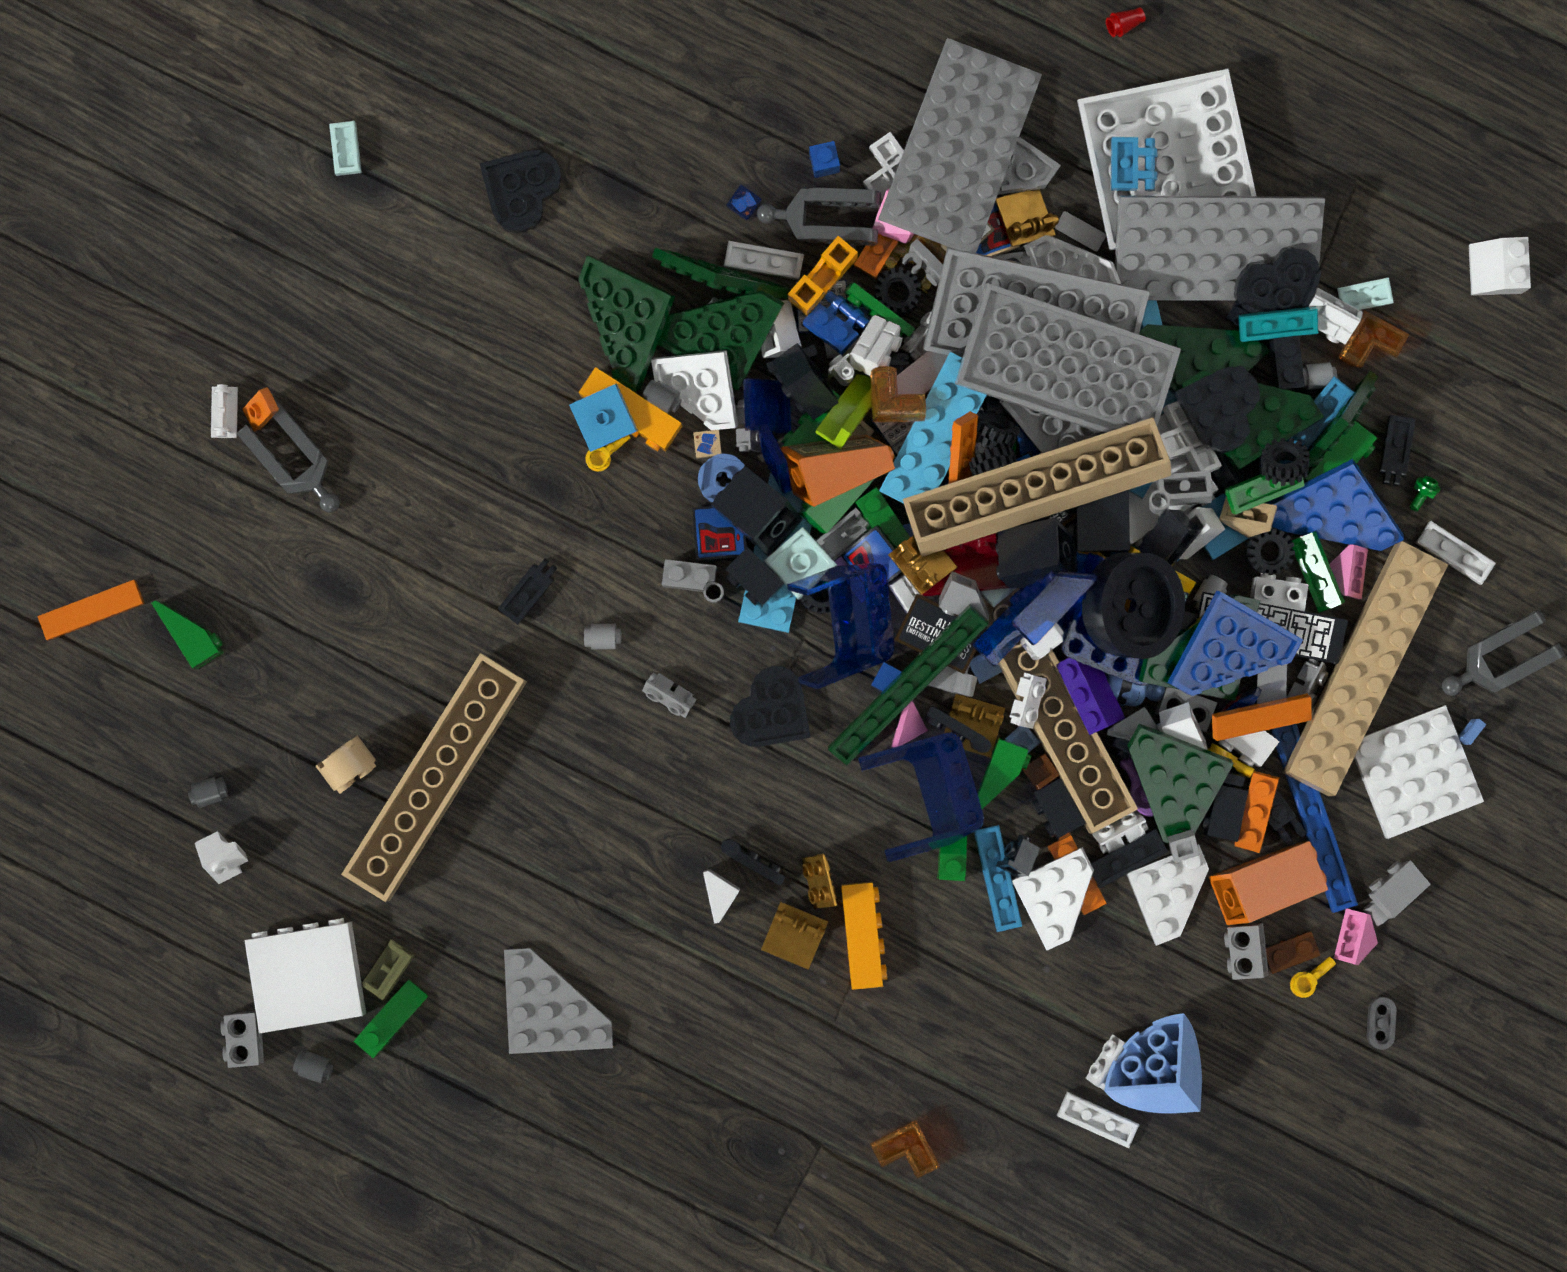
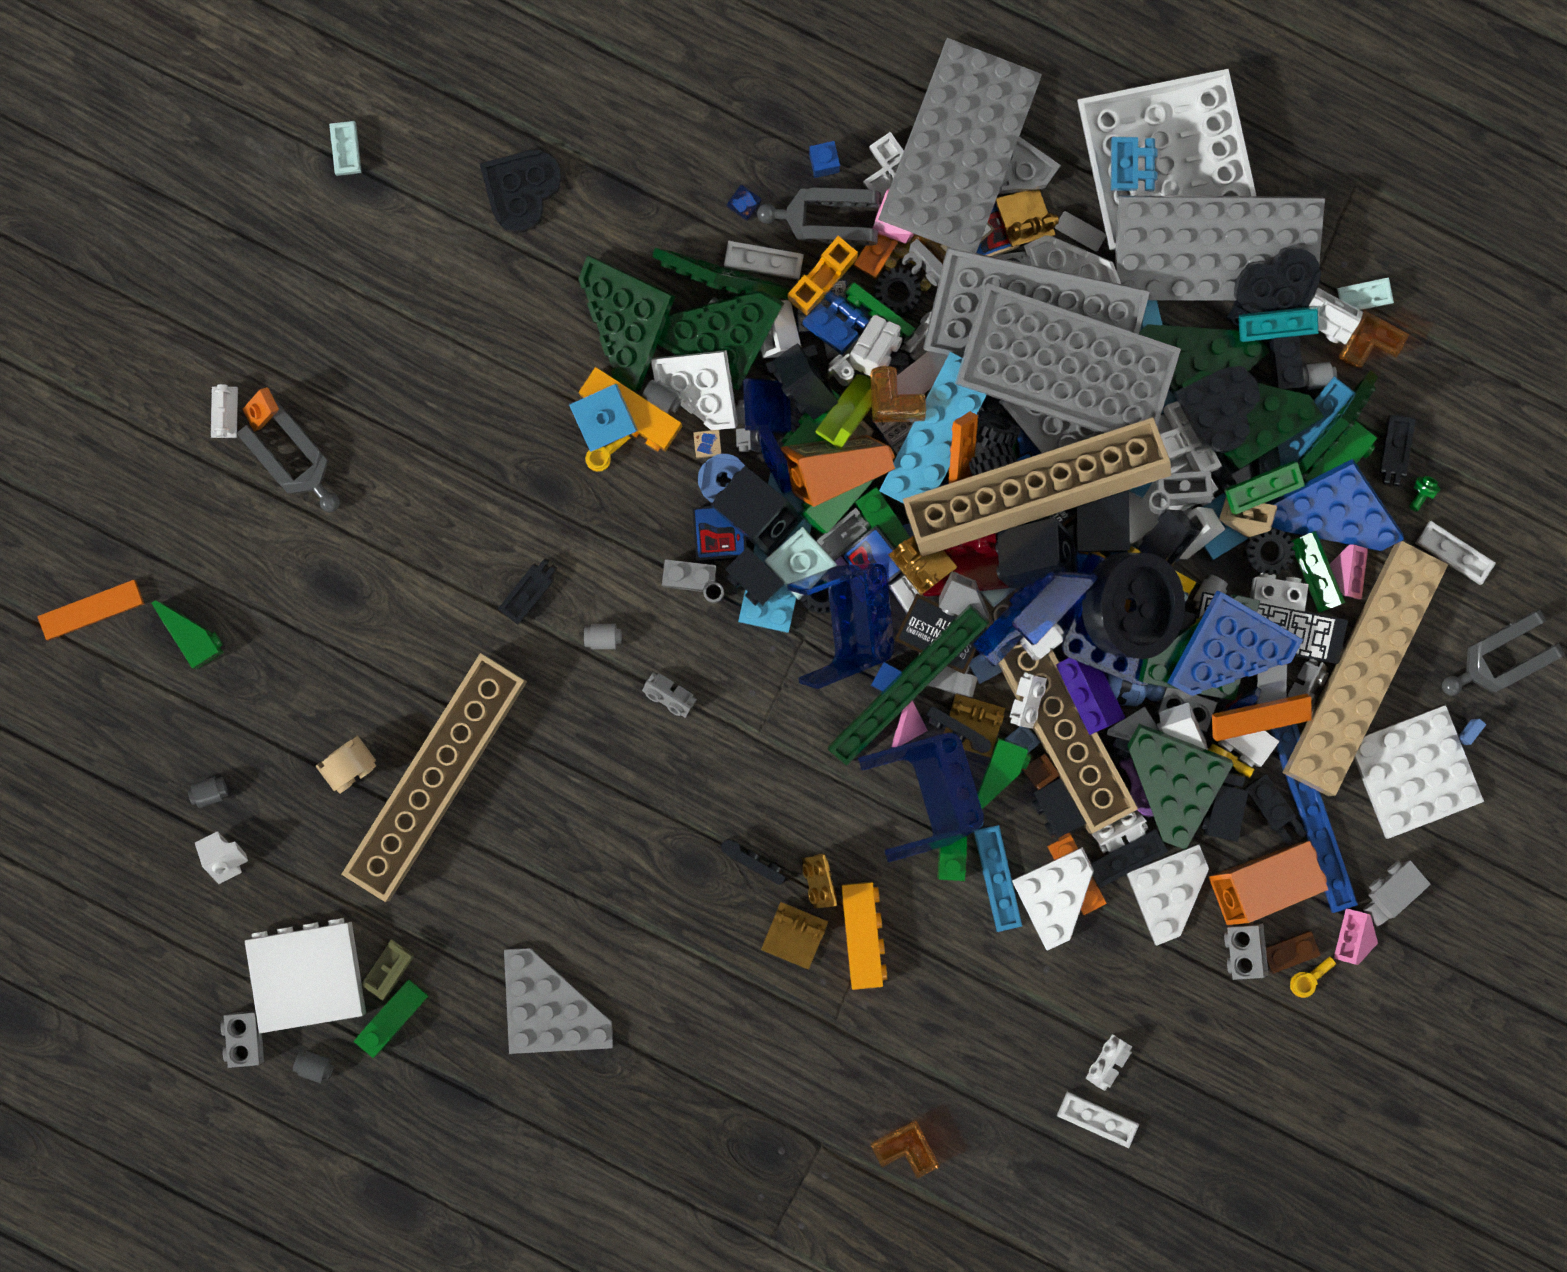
(720, 893): white slope -> none
(773, 711): black plate -> none
(1019, 856): black brick -> none
(1122, 22): red cone -> none
(1159, 1069): light blue brick -> none
(1183, 846): light grey tile -> none
(1257, 811): orange plate -> none
(1285, 451): black tyre -> none
(1381, 1022): flat silver plate -> none
(1500, 266): white slope -> none

